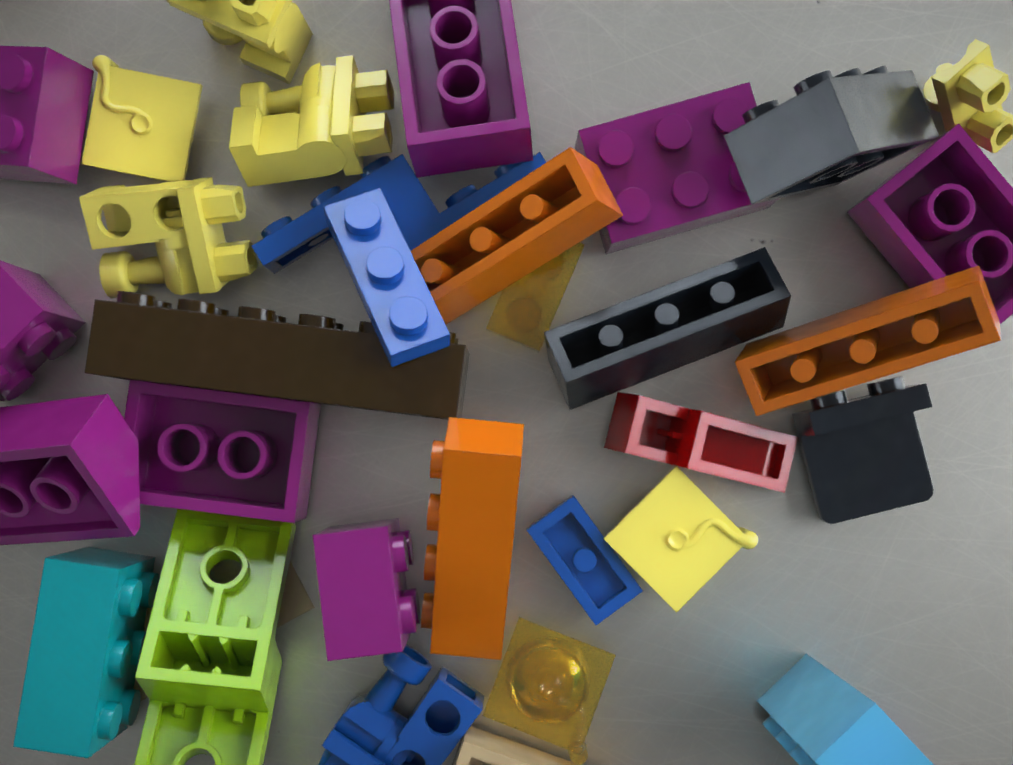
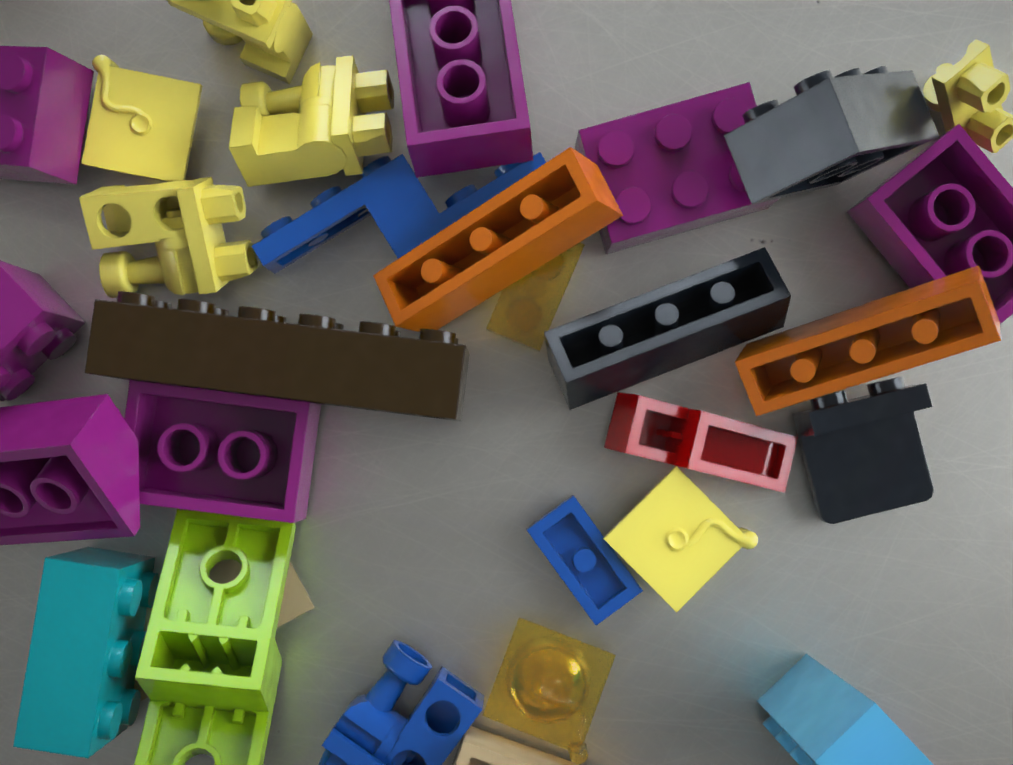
(365, 588): magenta brick -> none
(386, 277): plate -> none
(475, 536): orange brick -> none

